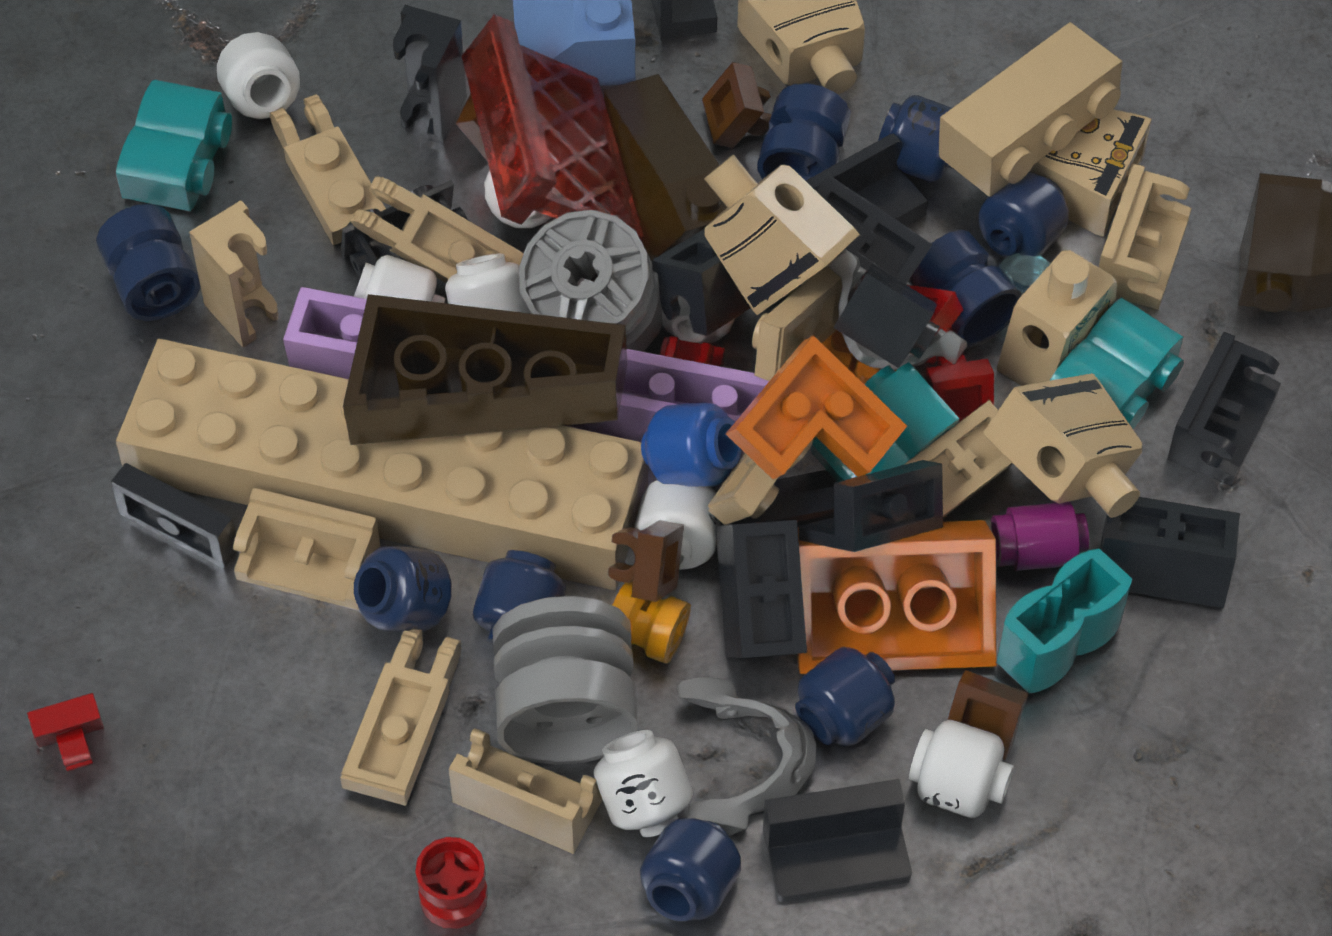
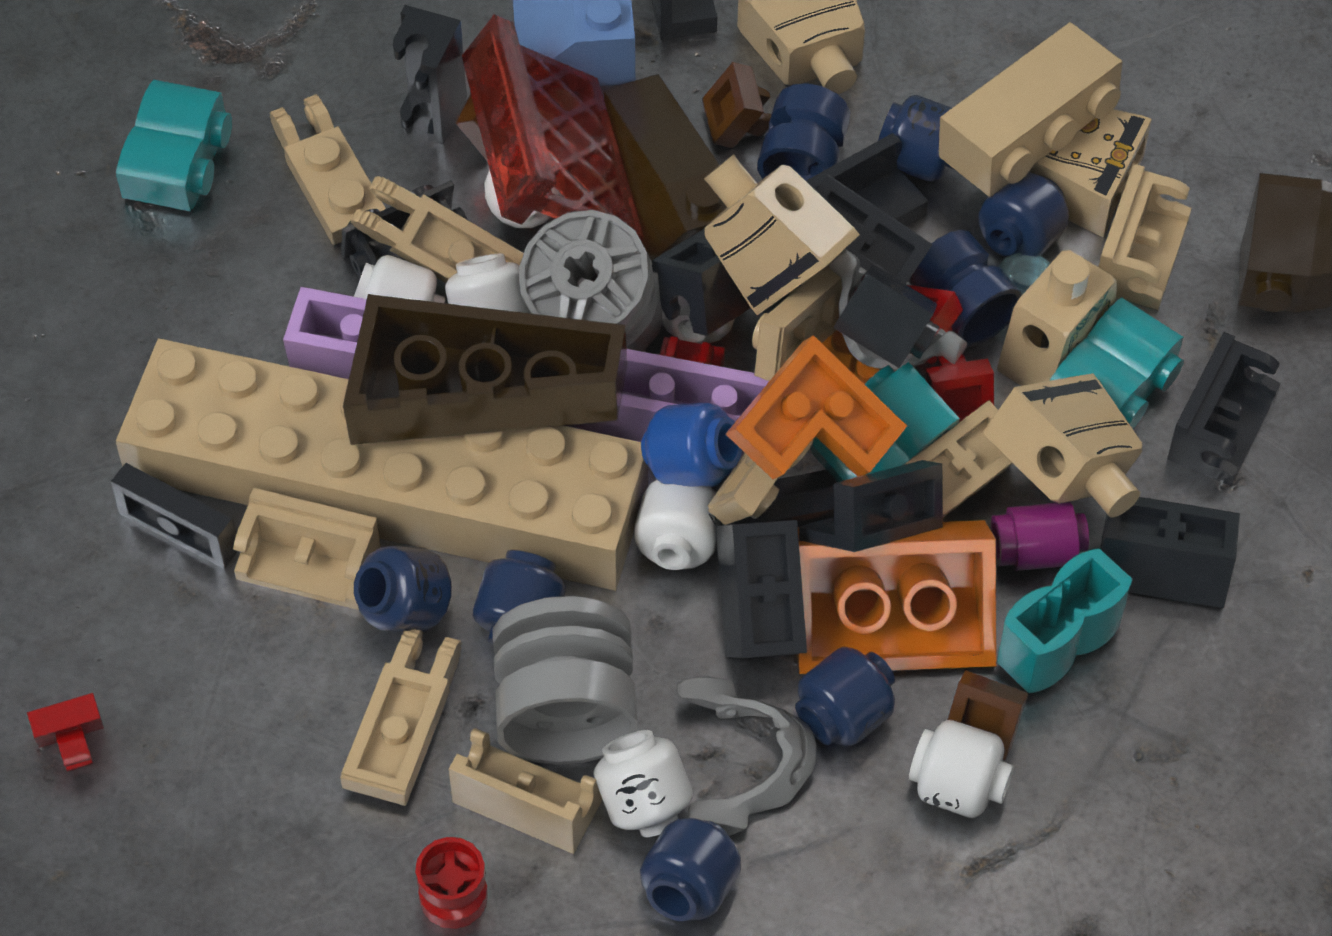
(148, 262): dark blue wheel -> none
(230, 270): tan hinge -> none
(258, 75): white head -> none
(654, 625): light orange wheel -> none
(656, 559): reddish brown tile -> none
(836, 840): black panel -> none

